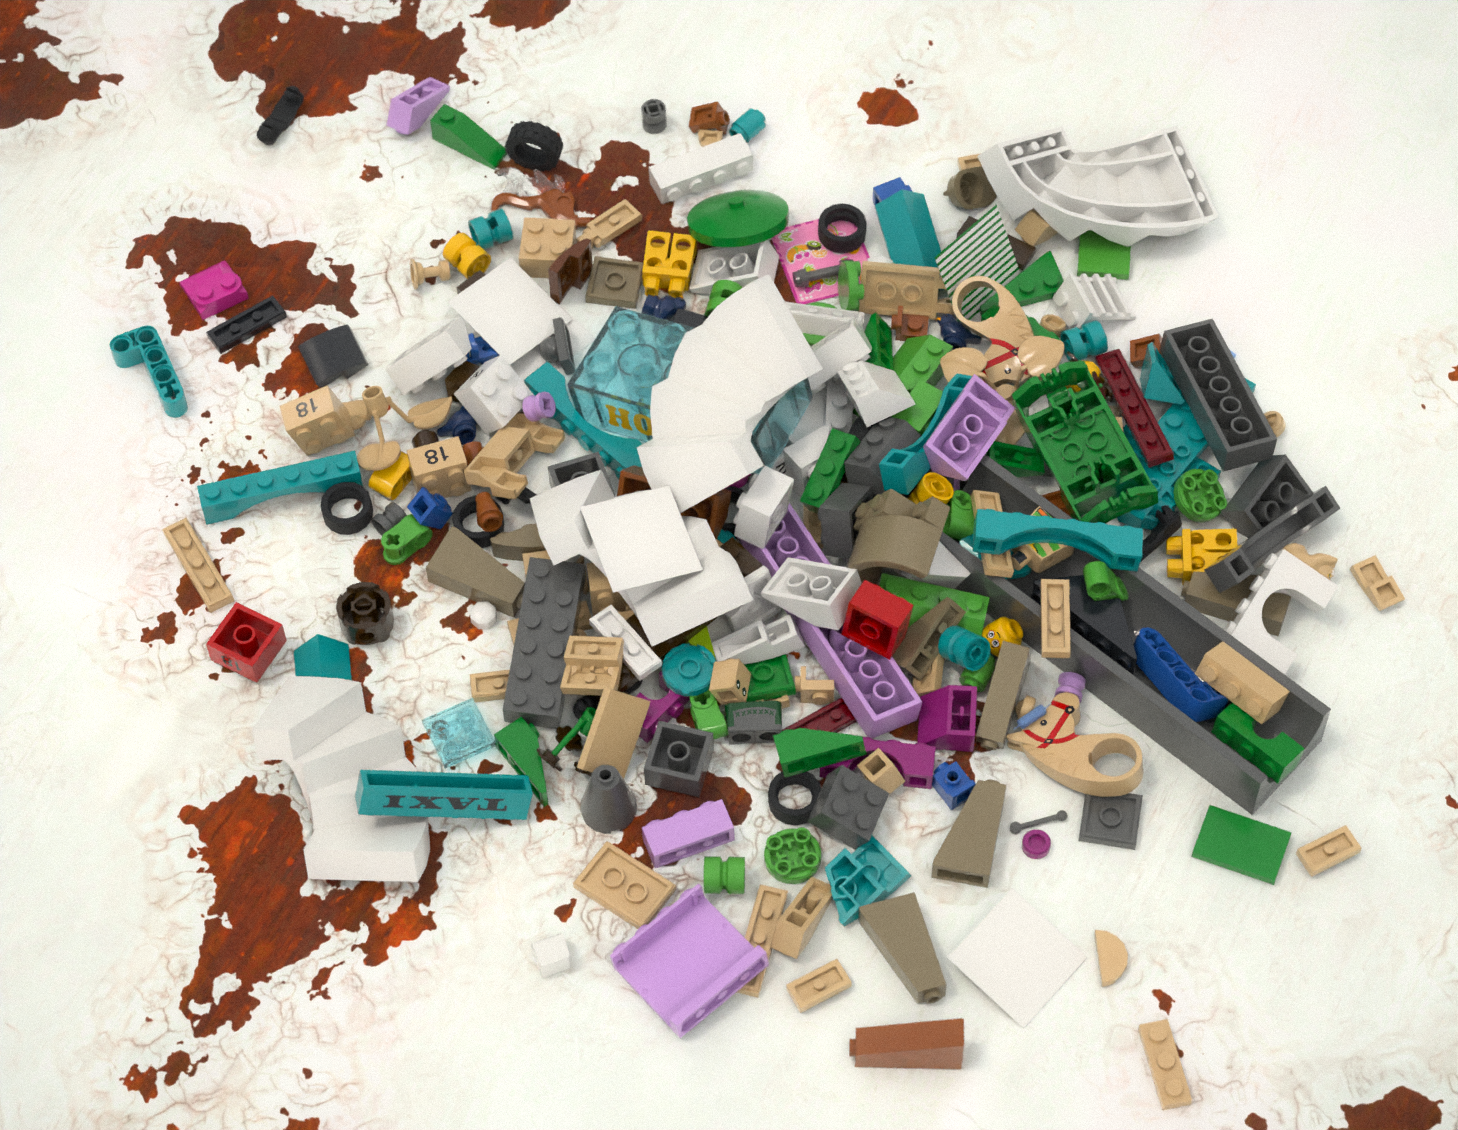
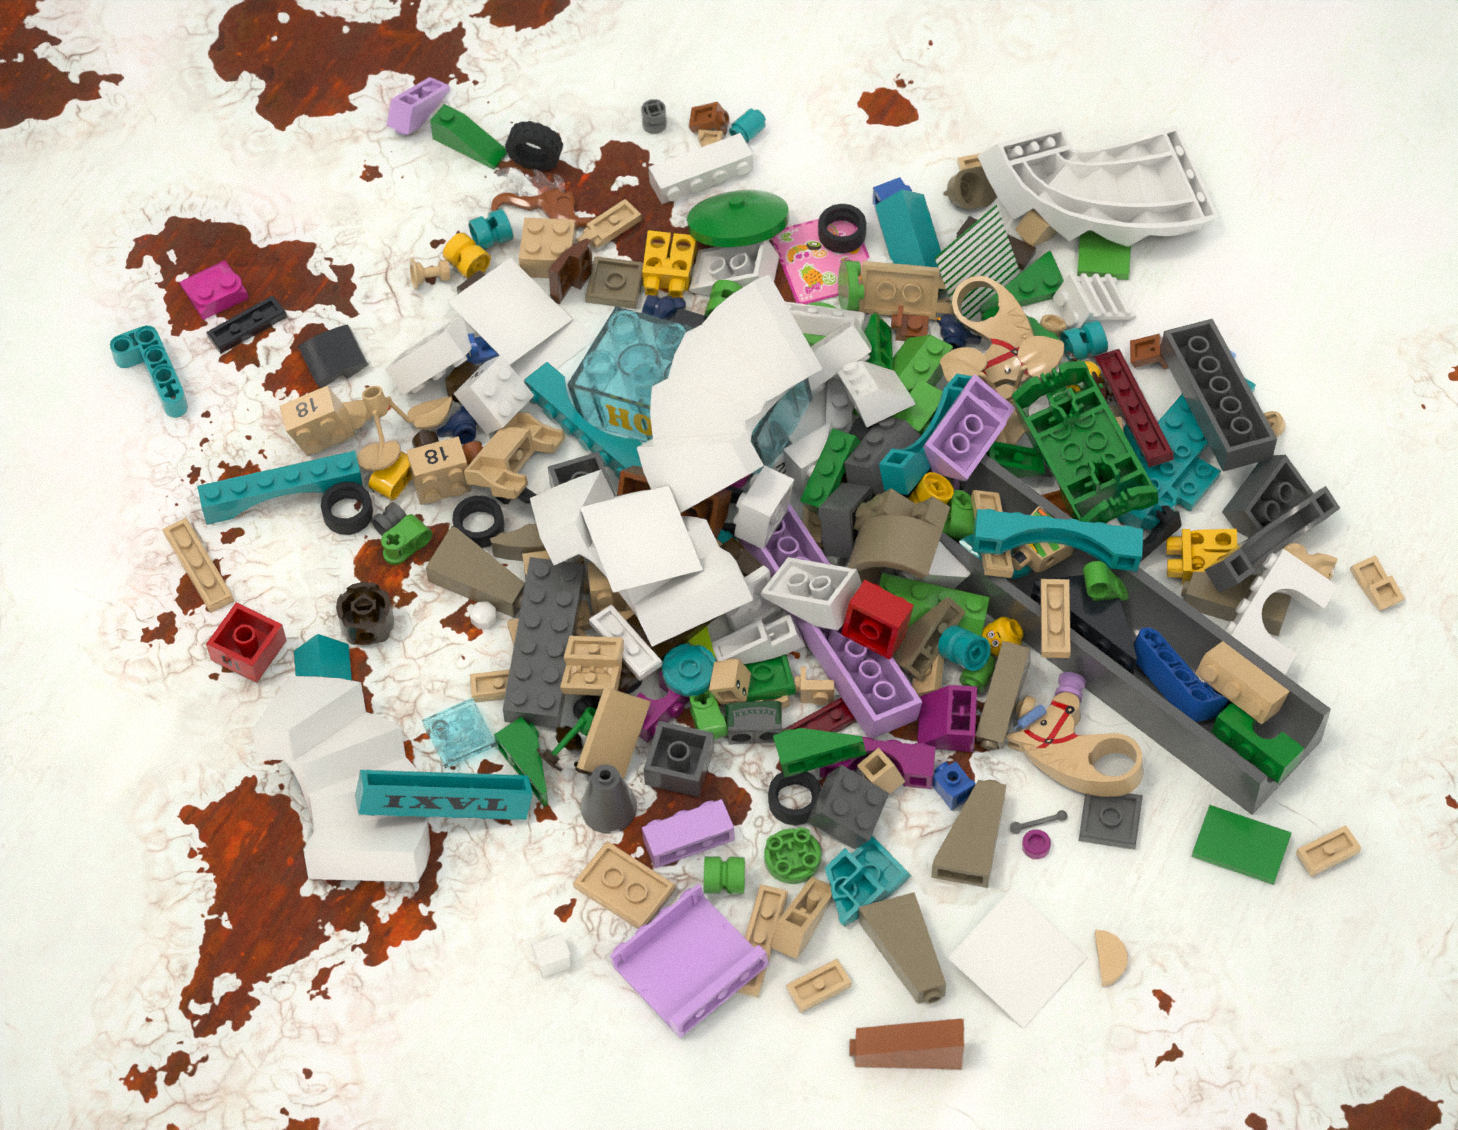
(281, 117): black piece -> none
(430, 509): blue brick -> none
(488, 514): dark orange cone -> none
(539, 406): lavender wheel -> none
(559, 347): dark grey tile -> none
(802, 277): dark grey bar -> none
(1157, 378): teal slope -> none
(1165, 1064): tan plate -> none
(1199, 495): bright green tile -> none

